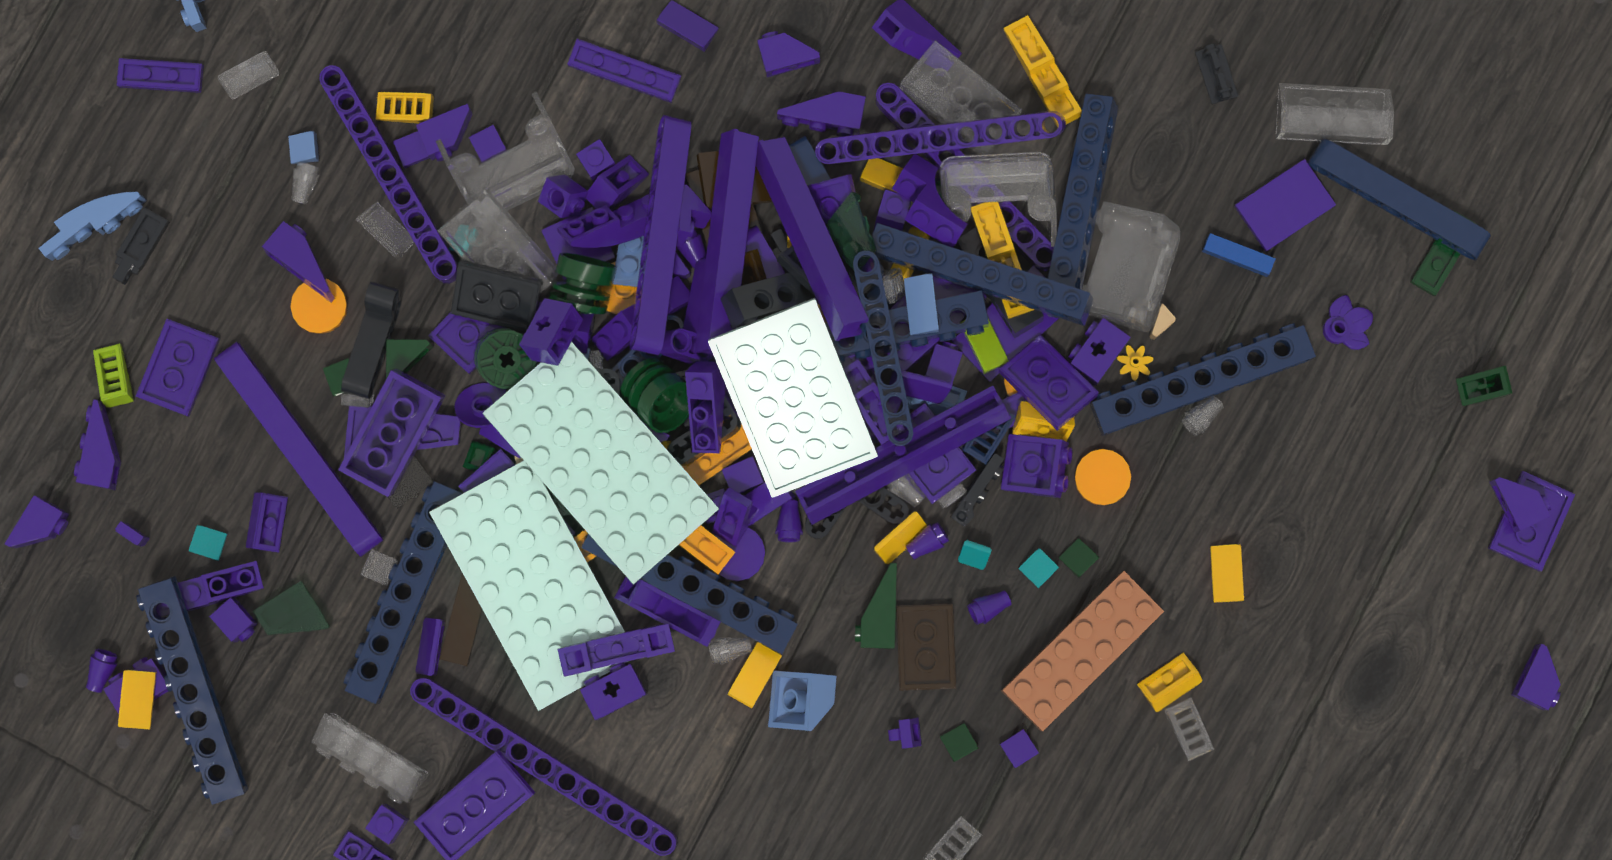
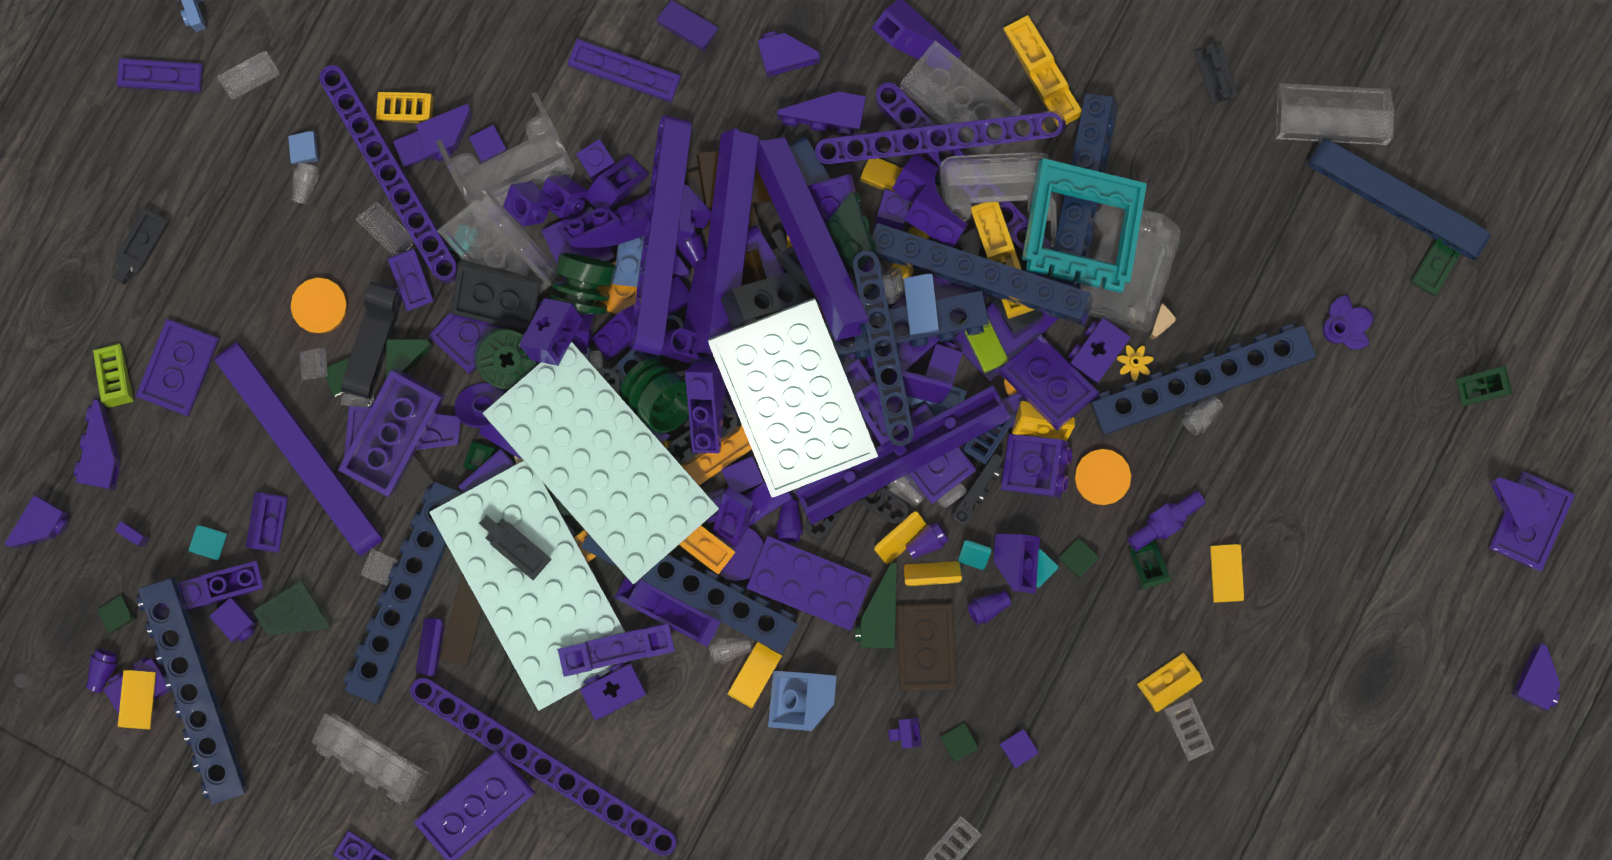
(101, 213): medium blue slope -> none
(116, 614): none -> dark green slope
(293, 252): dark purple slope -> none
(313, 364): none -> clear tile
(387, 824): dark purple brick -> none
(410, 279): none -> dark purple plate
(515, 546): none -> black hinge
(527, 203): none -> dark purple brick
(808, 583): none -> dark purple plate
(932, 573): none -> yellow slope
(1018, 560): none -> dark purple slope
(1082, 651): nougat brick -> none
(1091, 186): none -> teal hinge
(1149, 566): none -> dark green slope
(1166, 521): none -> dark purple pin
(1238, 255): blue piece -> none
(1285, 205): dark purple tile -> none

